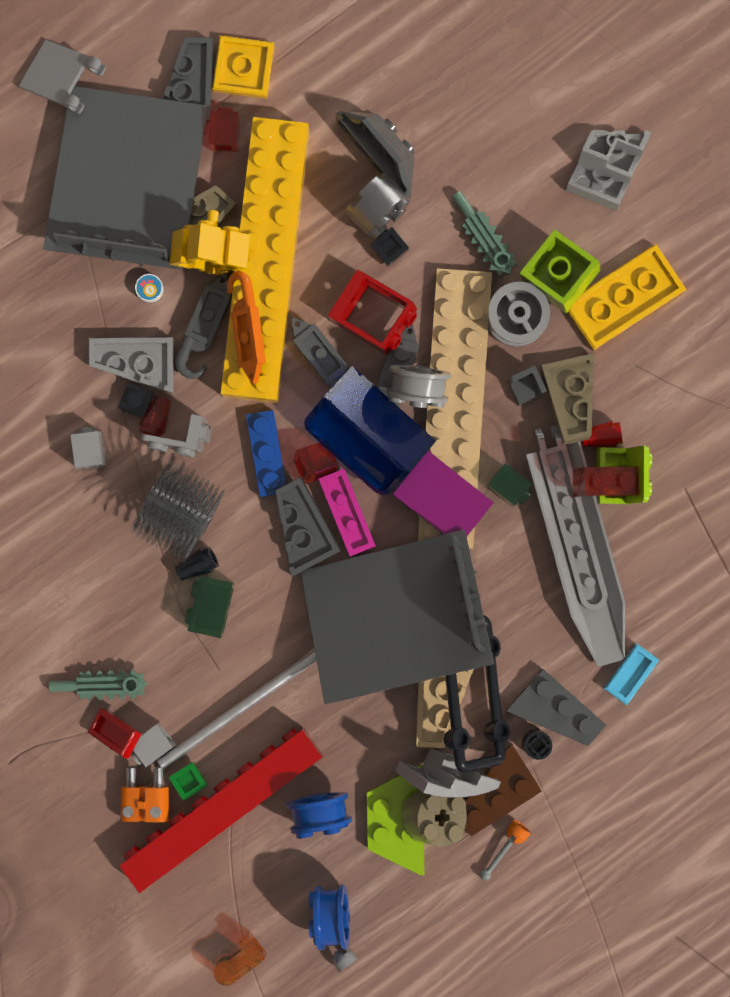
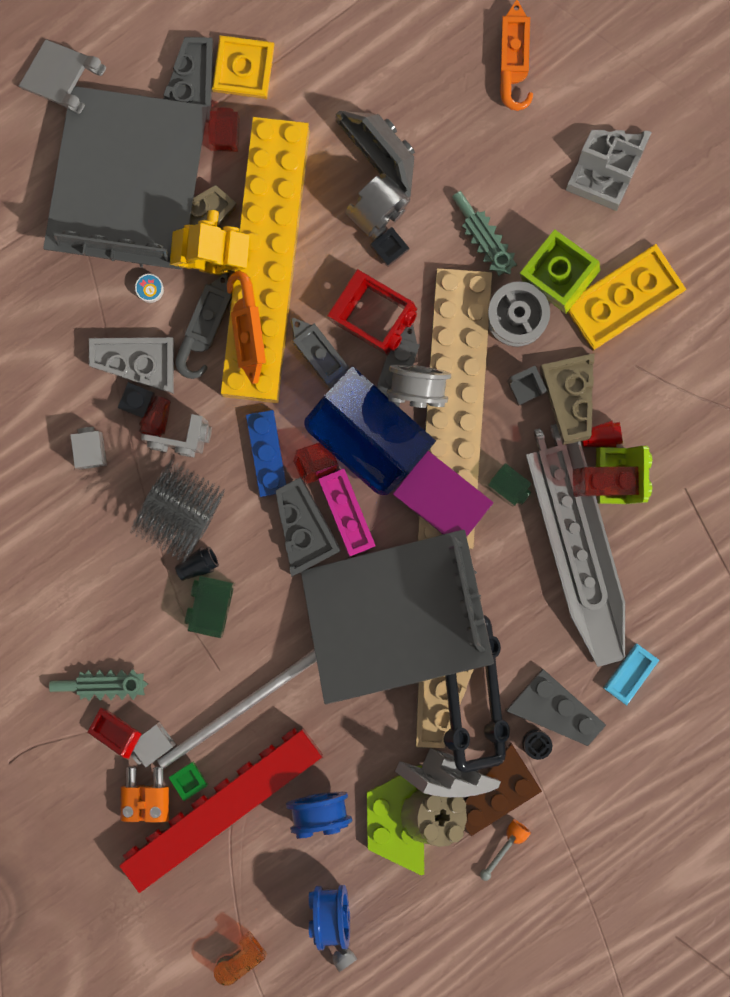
(514, 55): none -> orange plate

